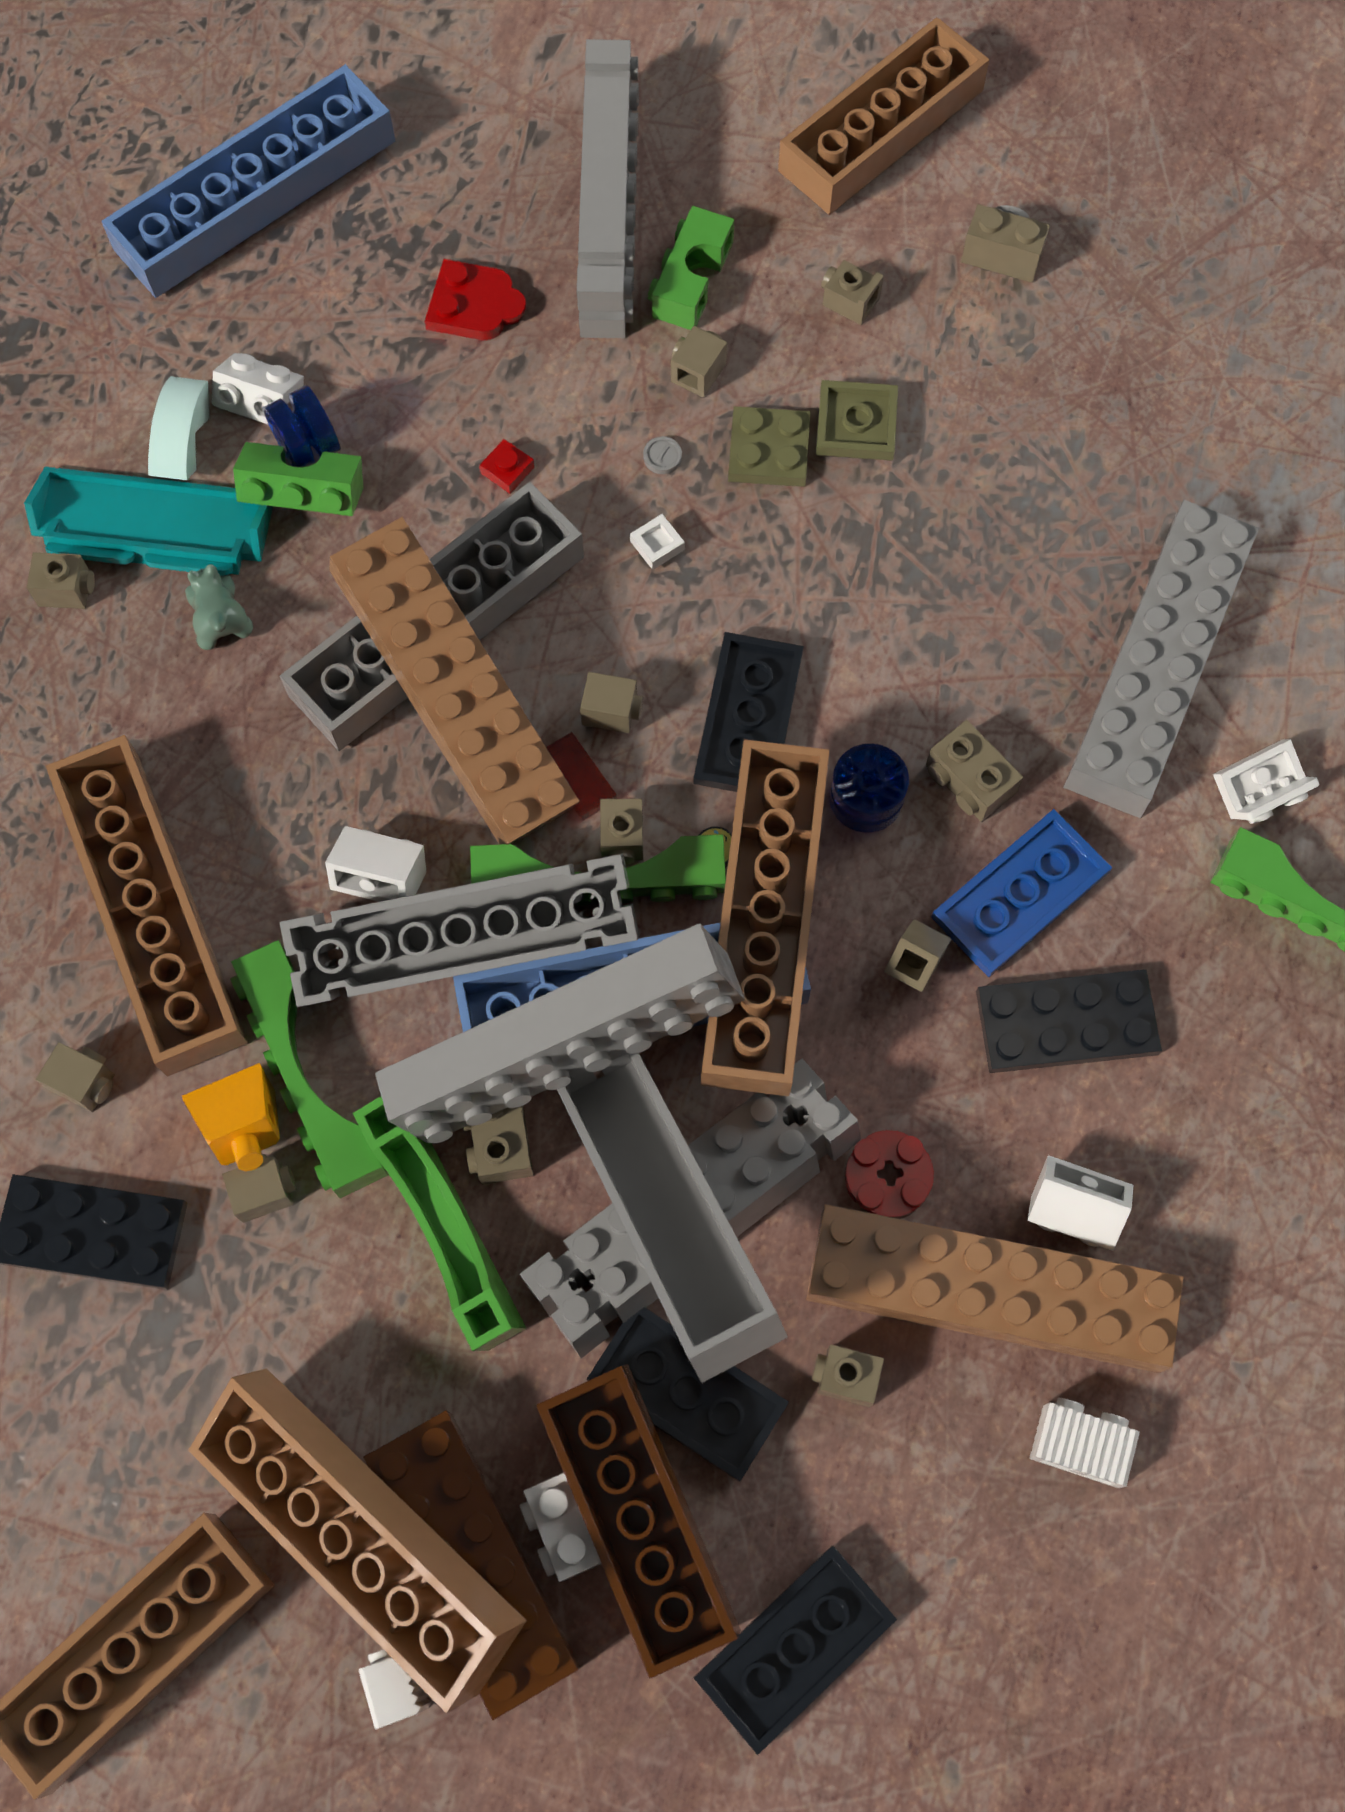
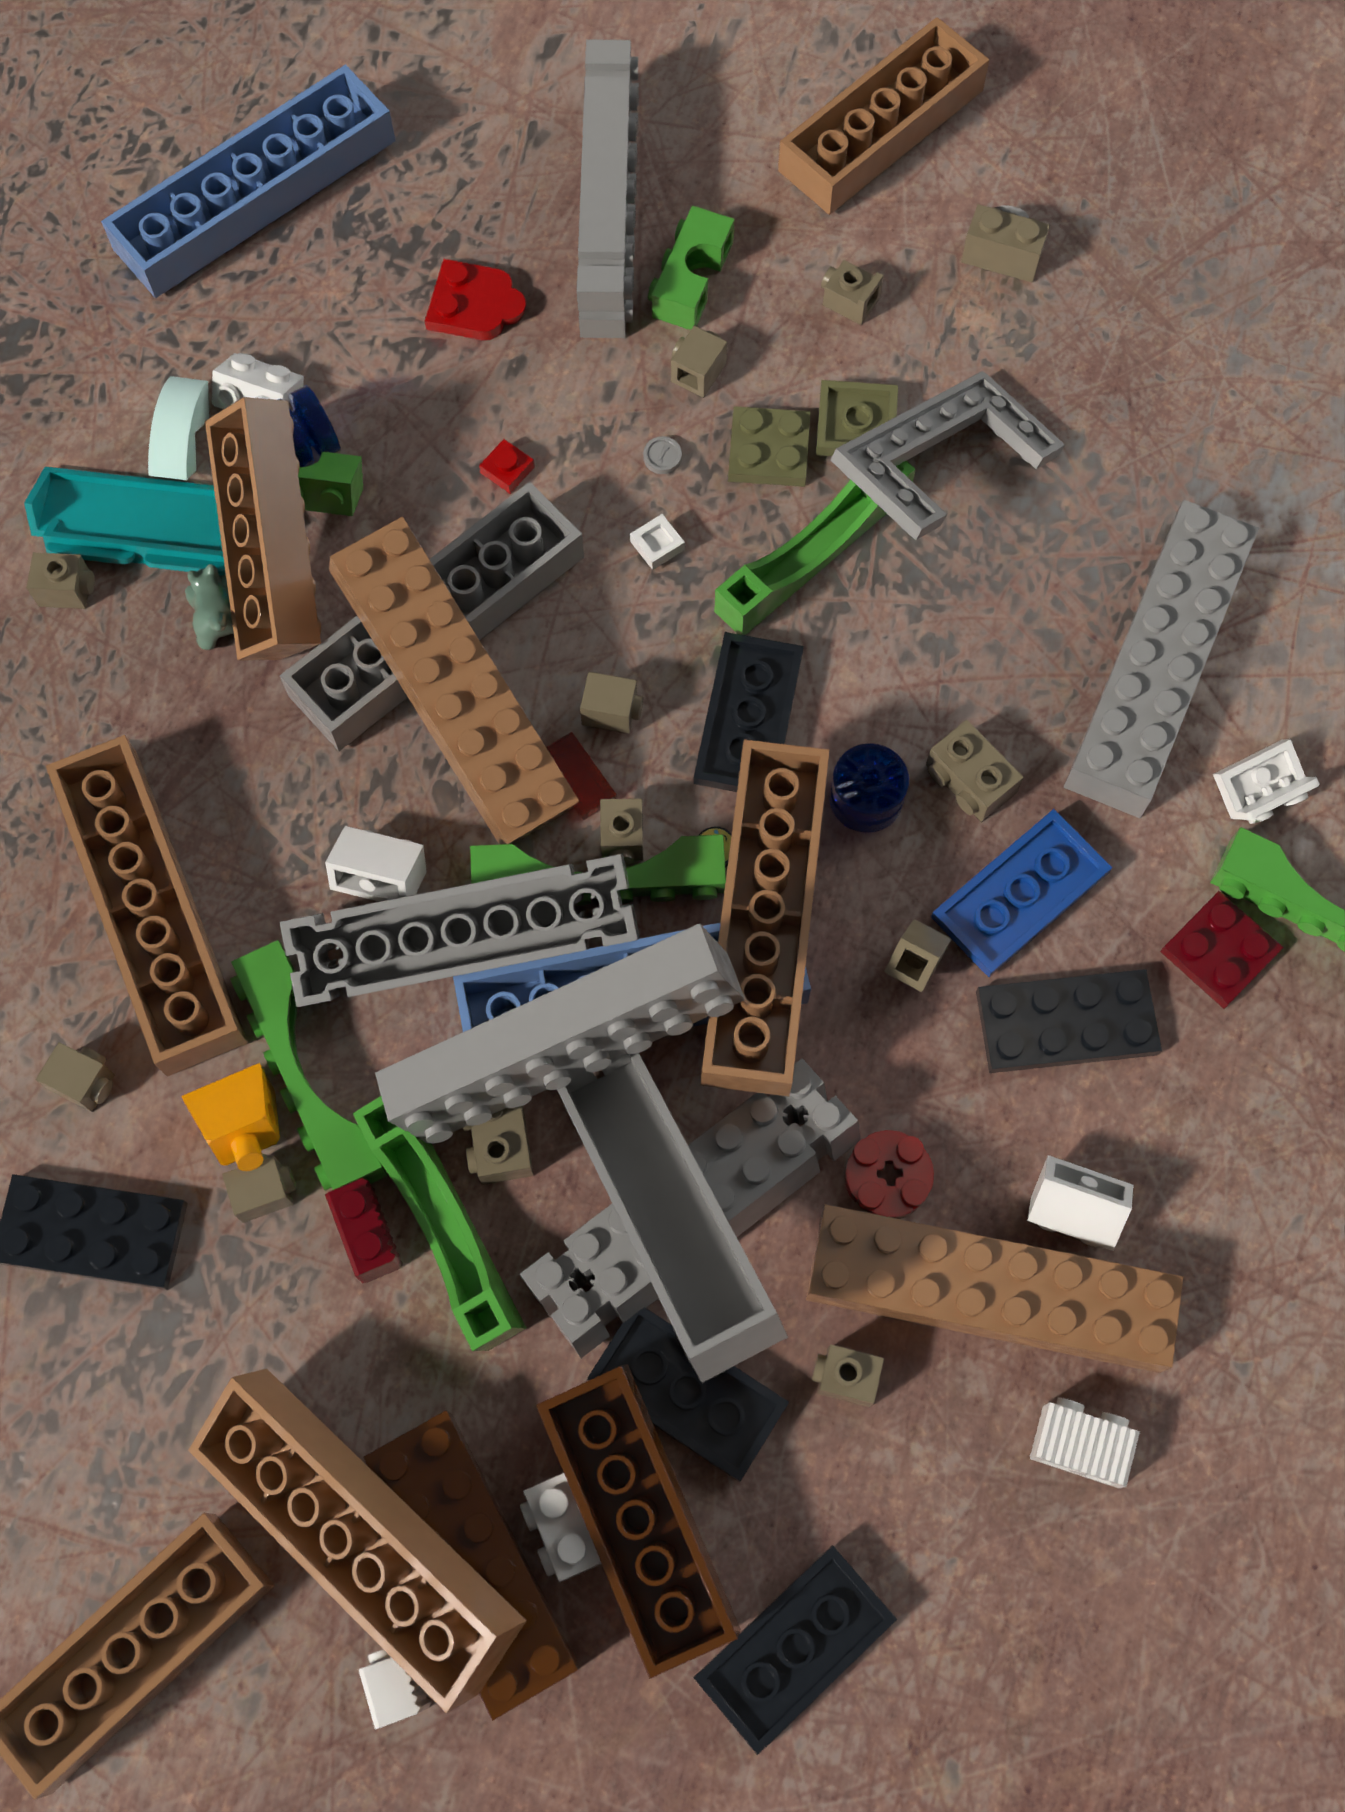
(263, 529): none -> medium nougat brick
(363, 1230): none -> dark red brick
(770, 581): none -> bright green arch
(874, 455): none -> light grey plate
(1221, 949): none -> dark red plate

